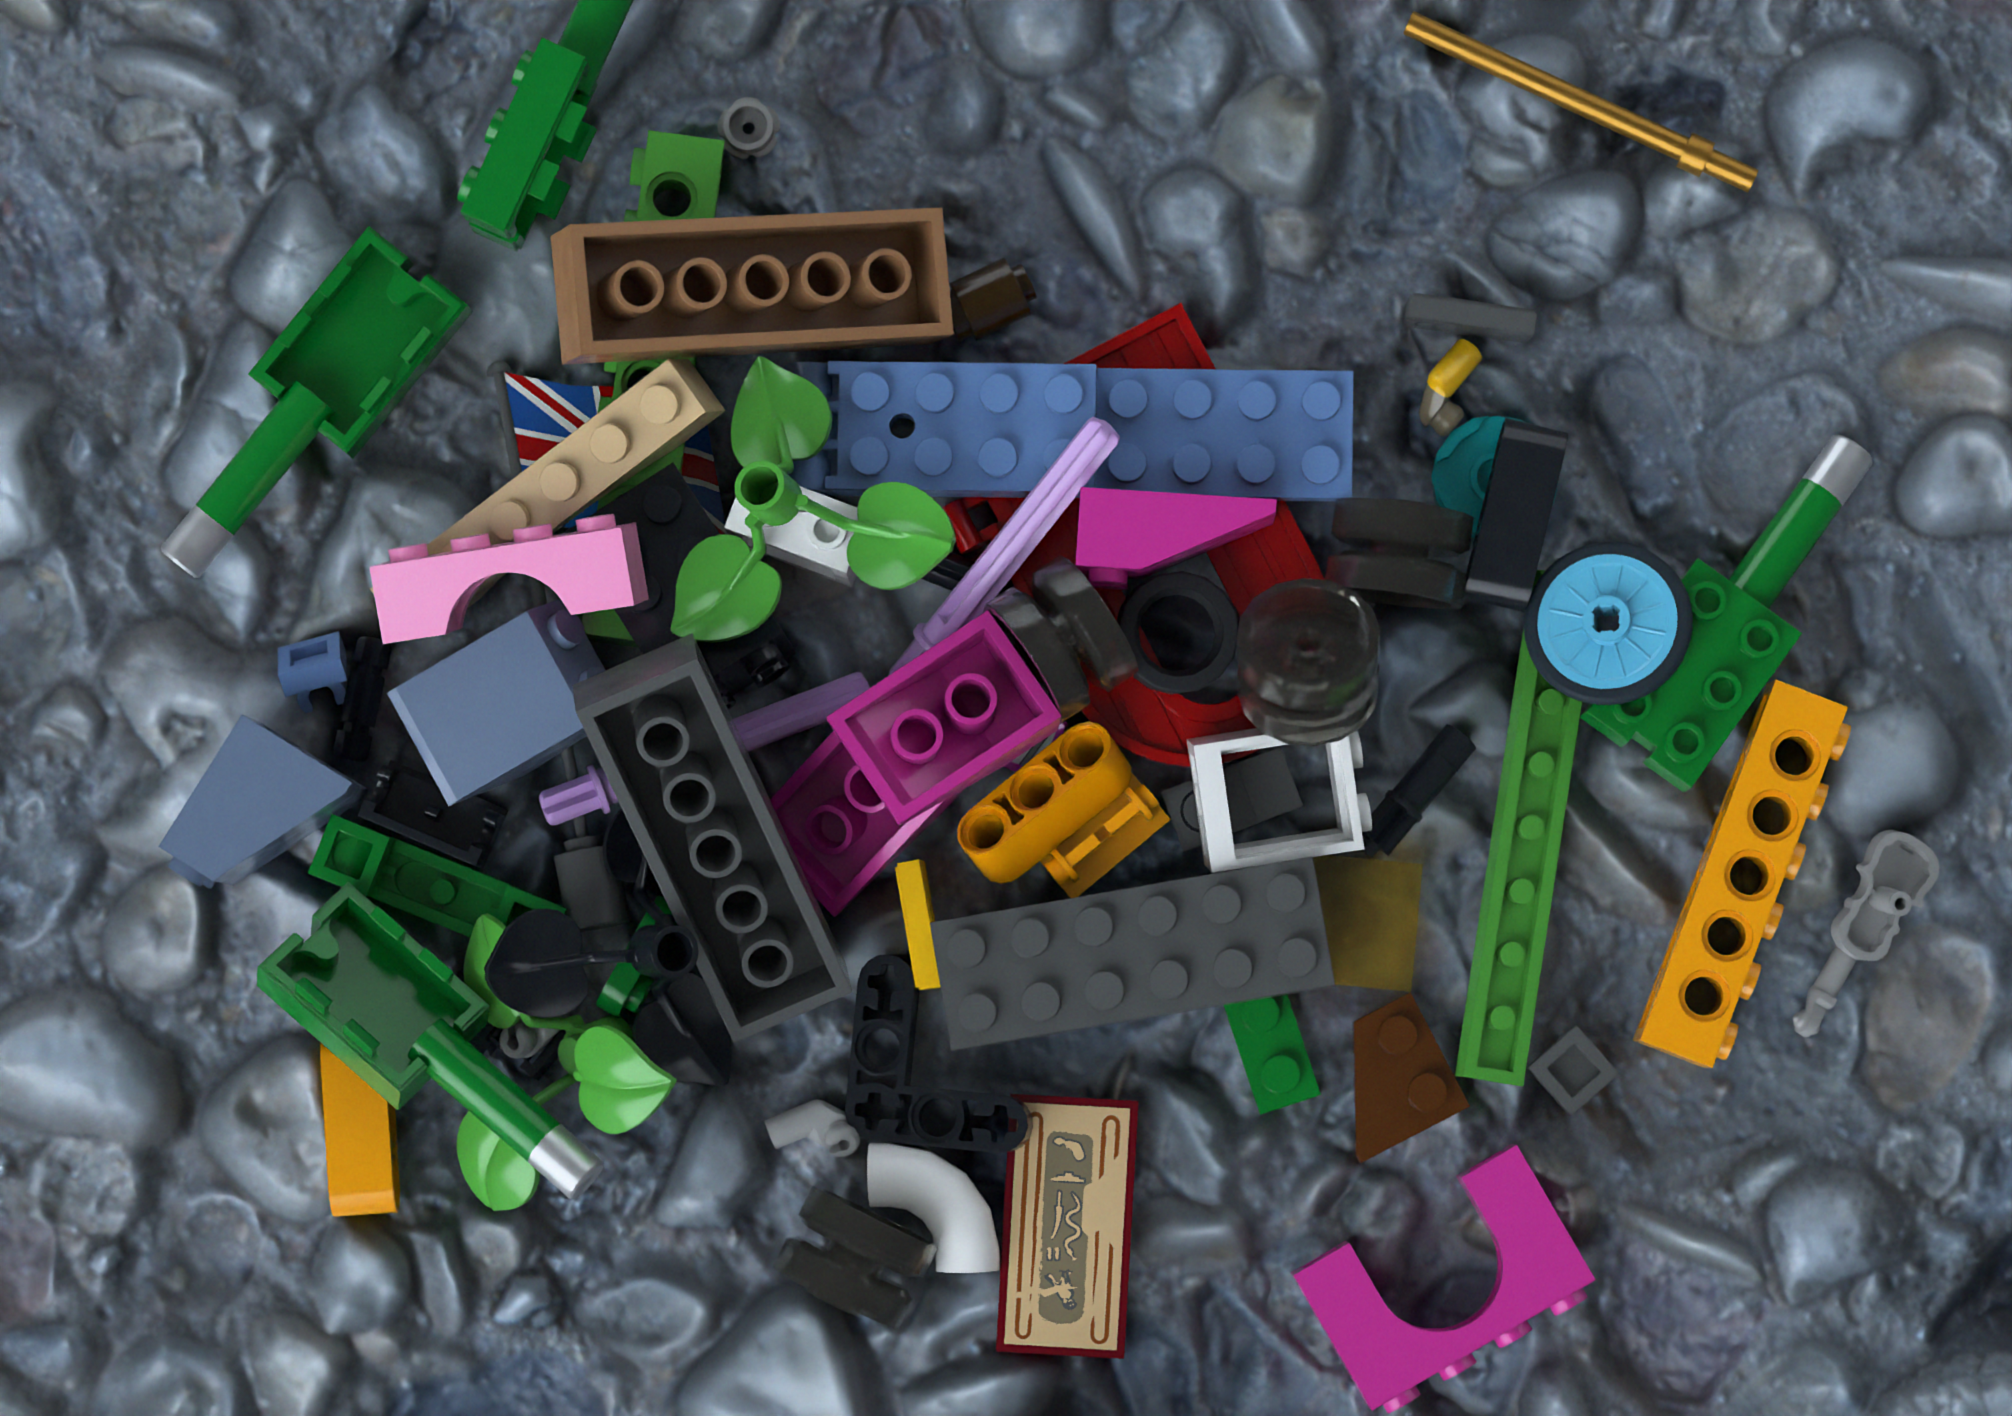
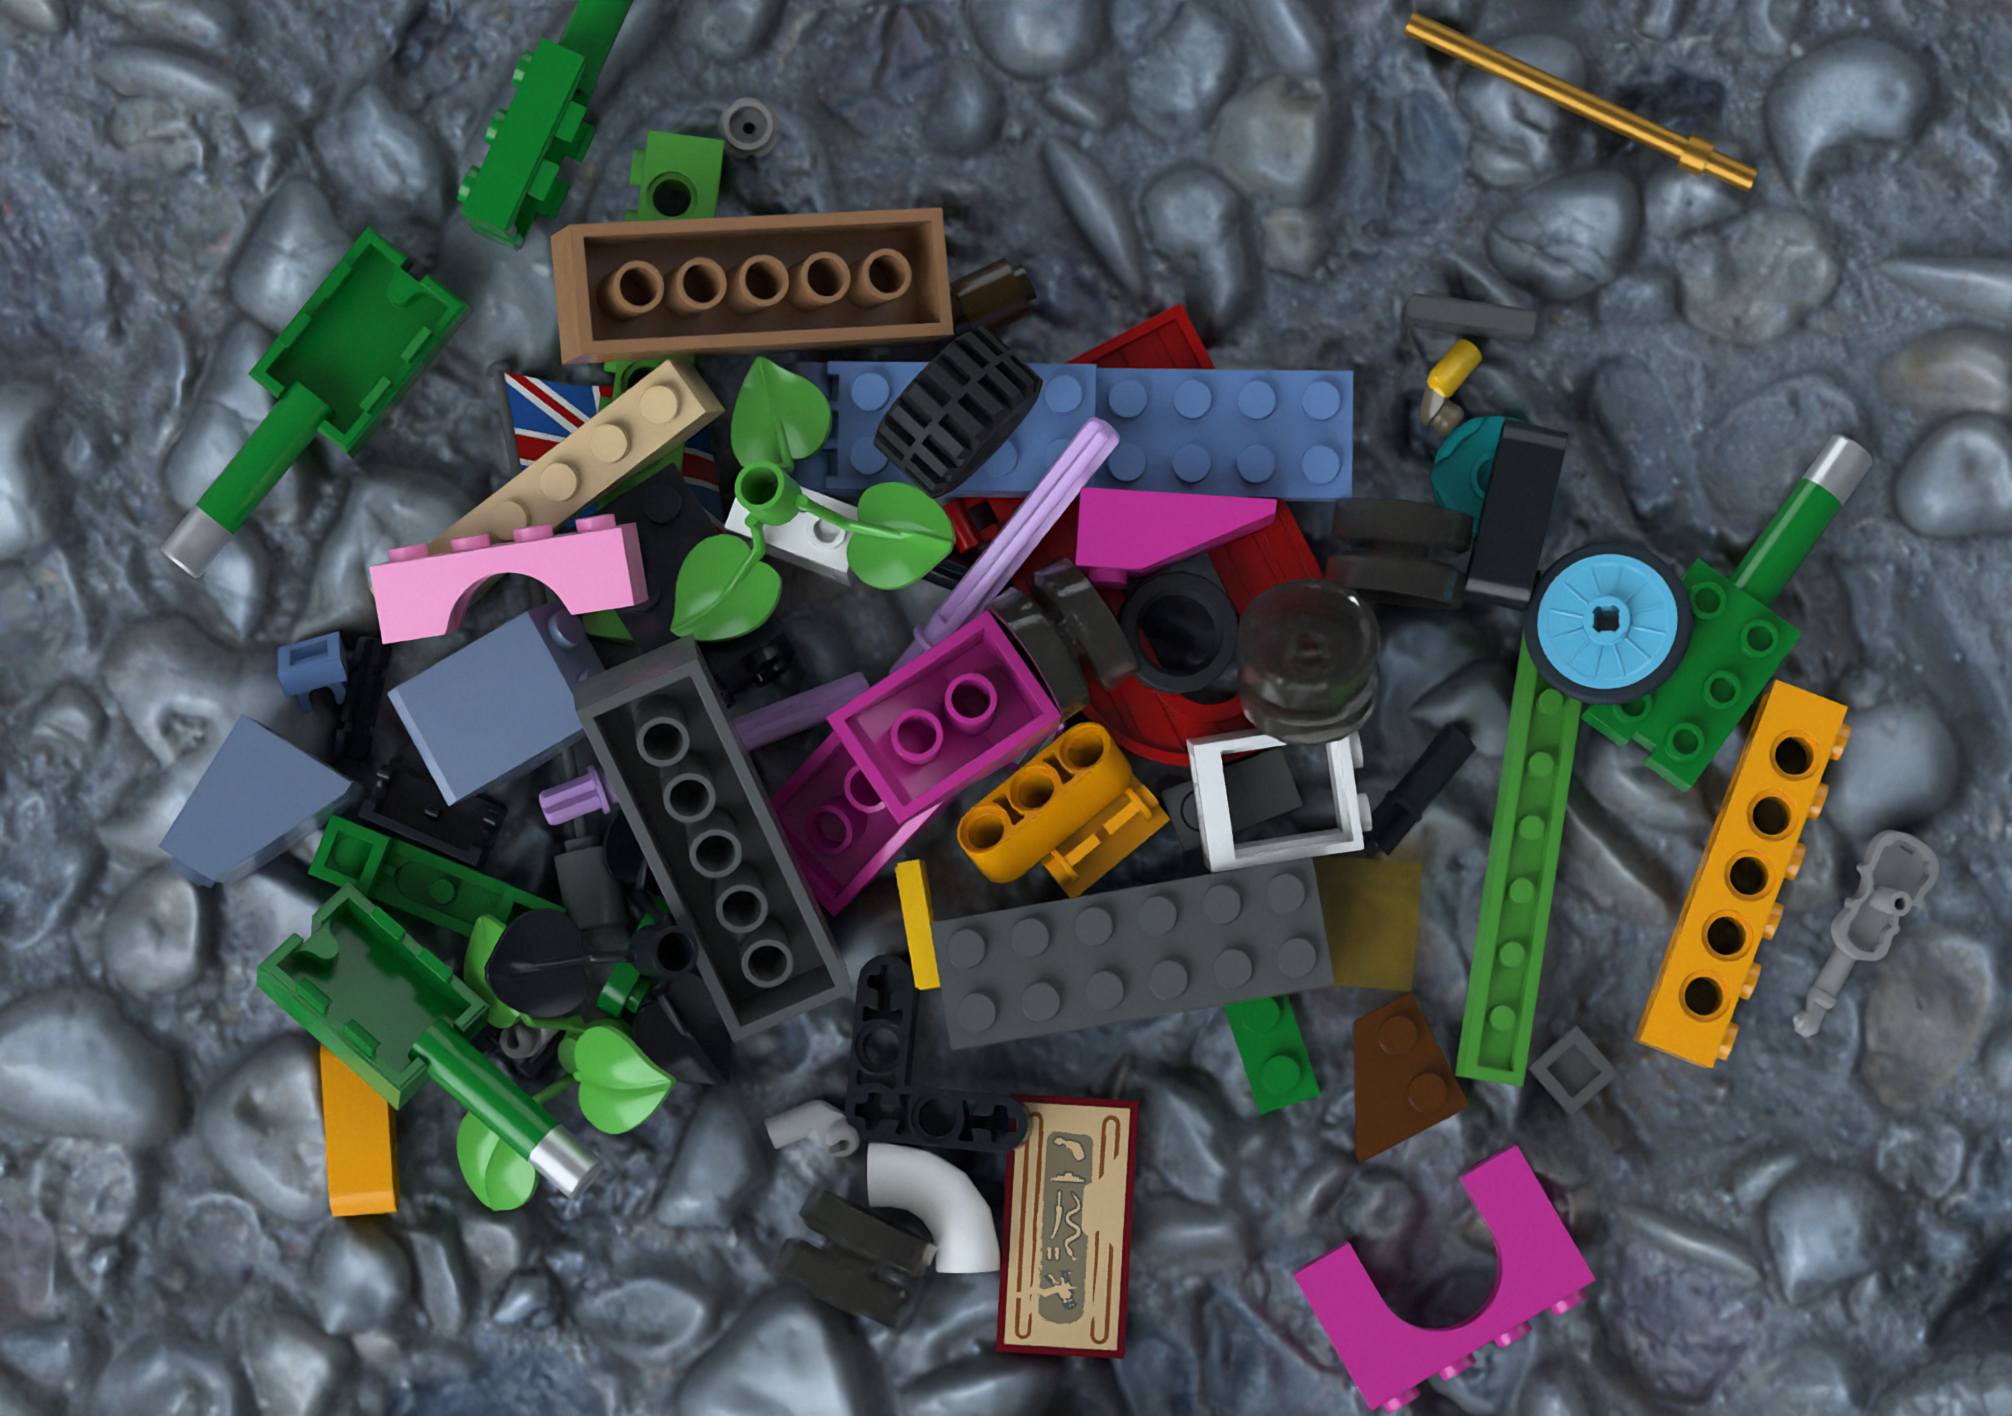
(957, 412): none -> black tyre

